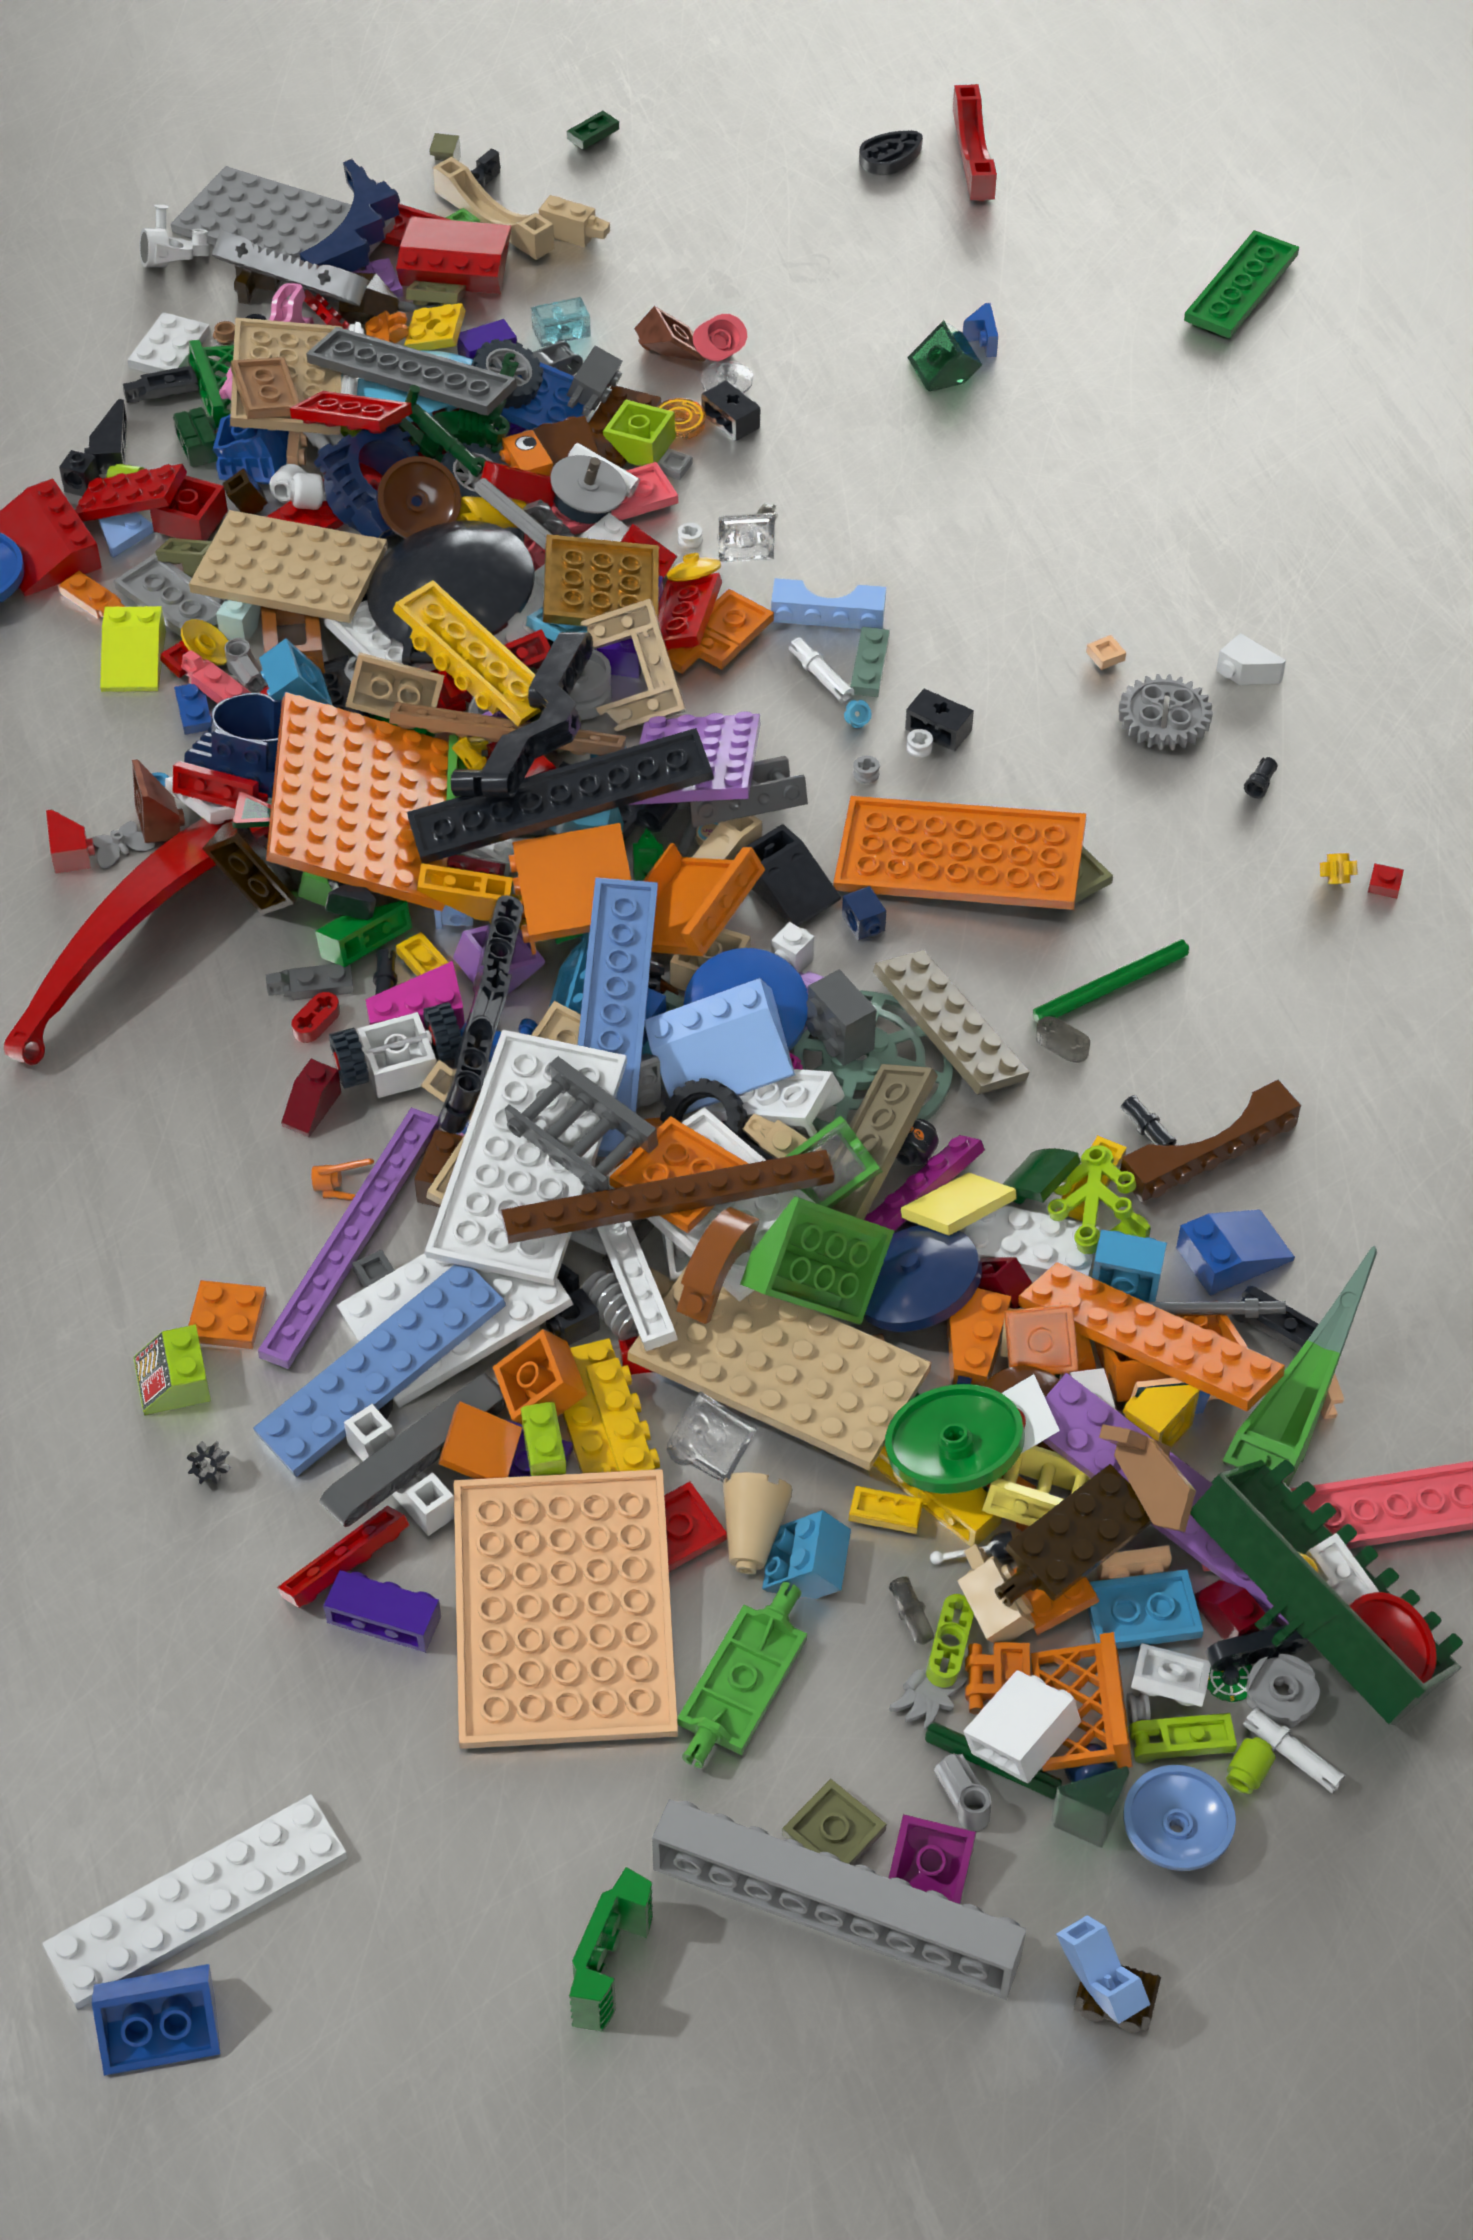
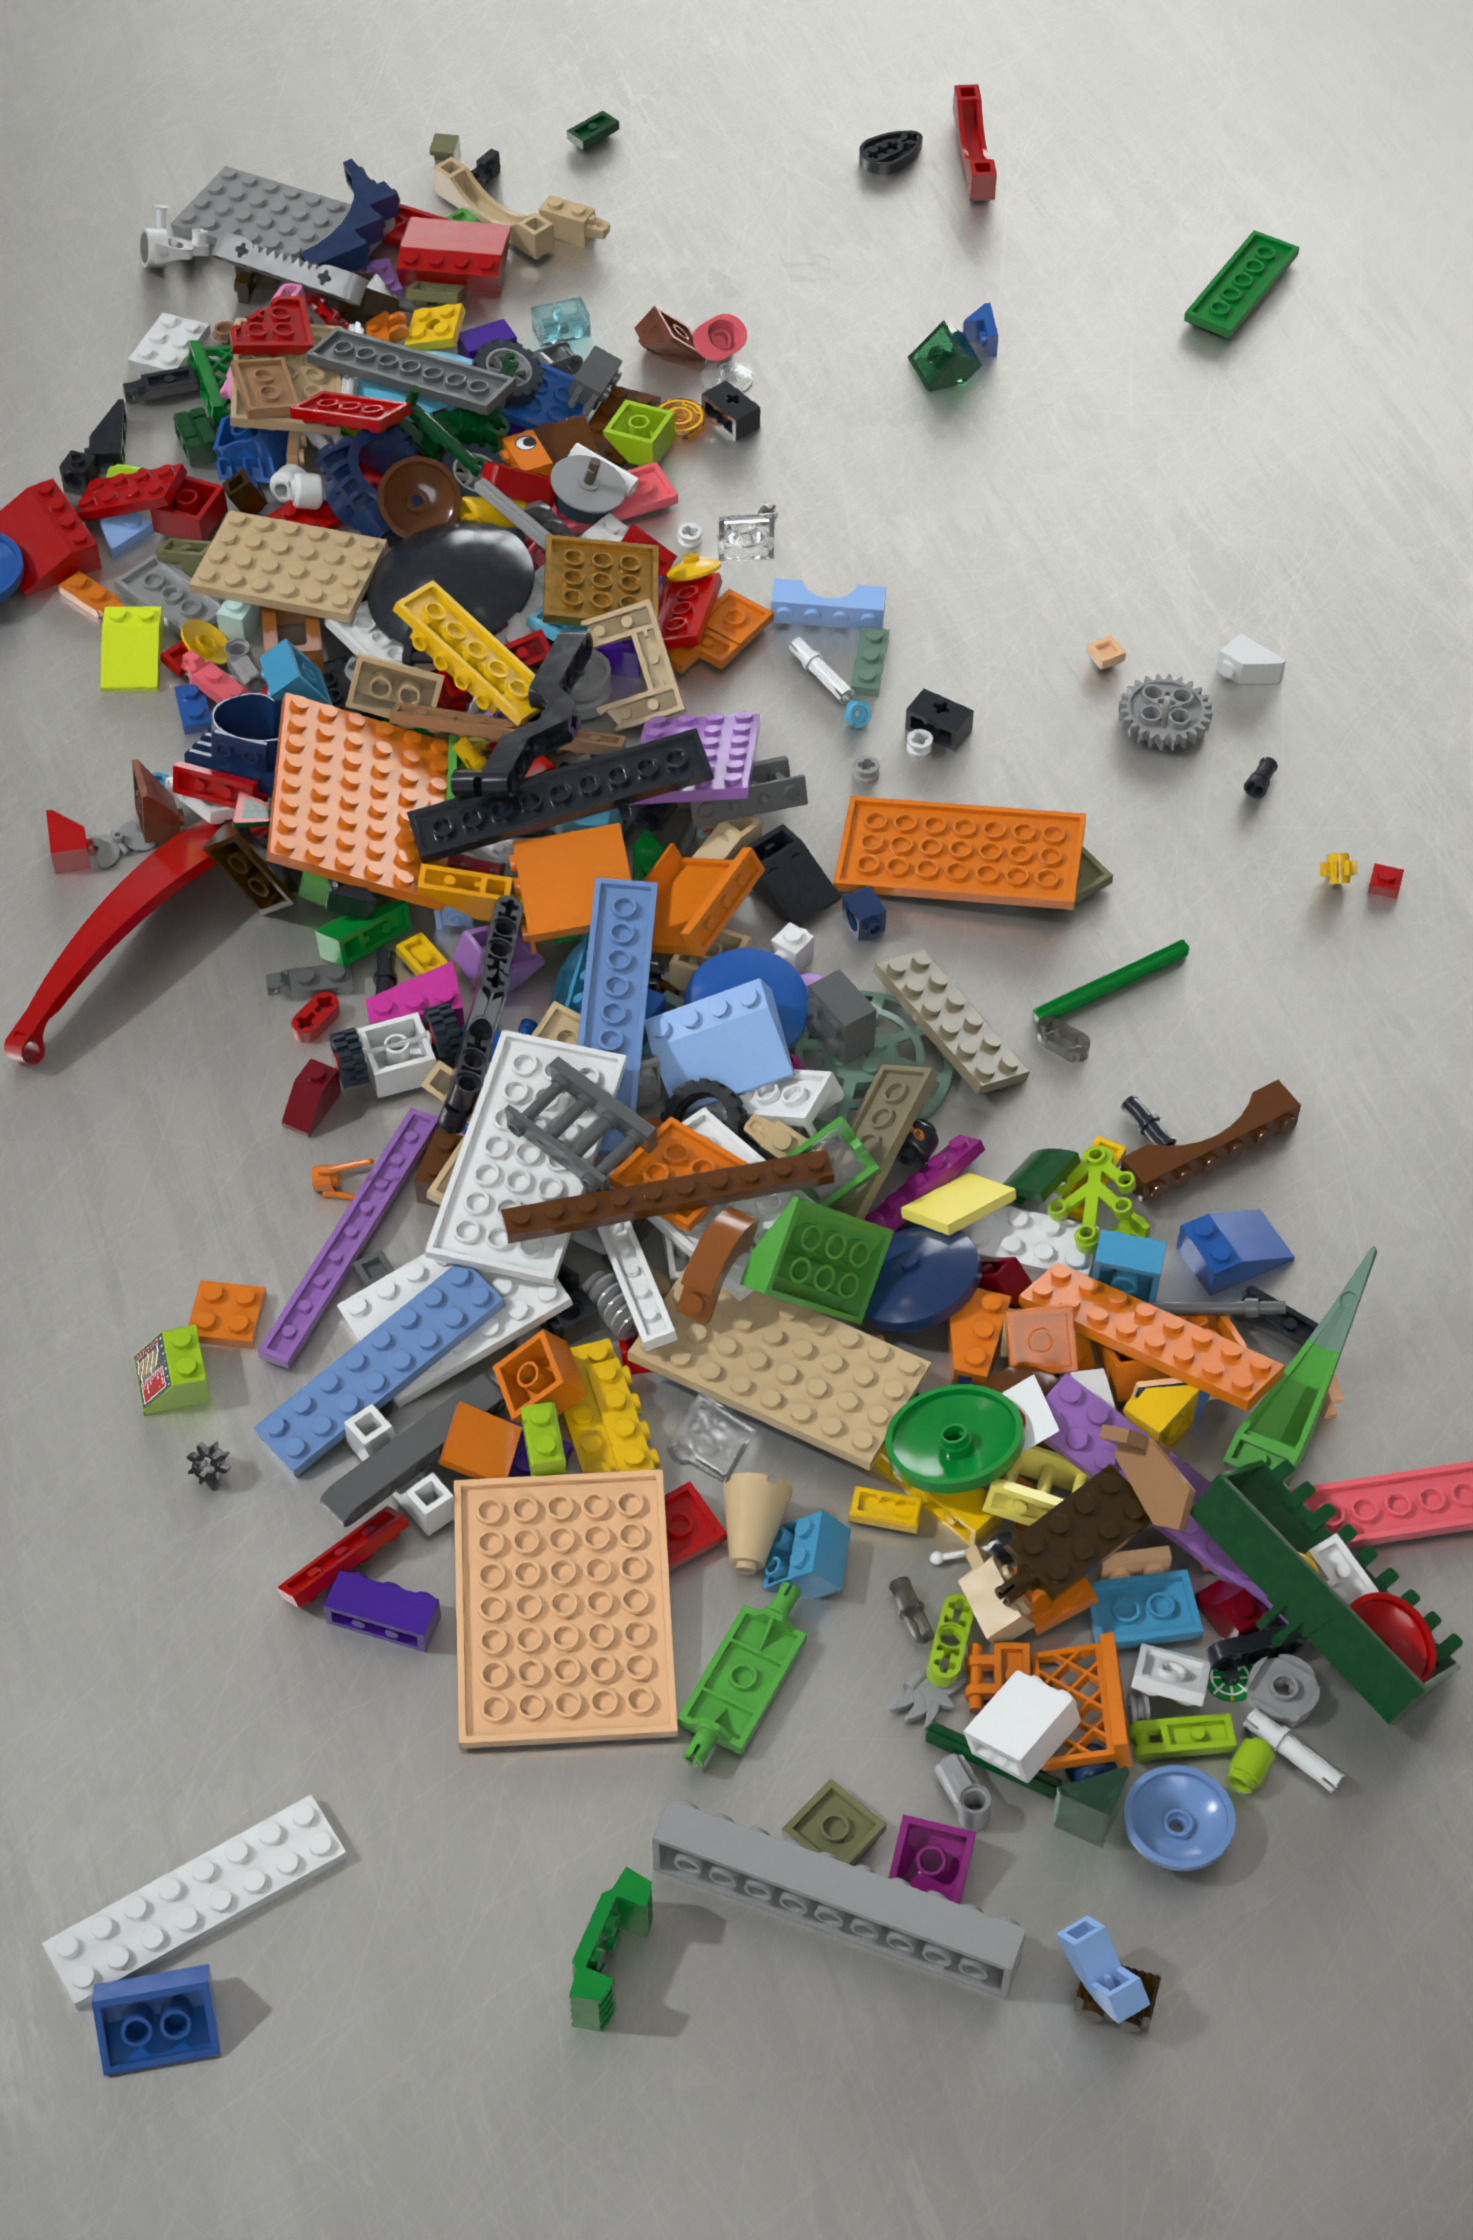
(275, 330): none -> red plate
(675, 464): light grey tile -> none

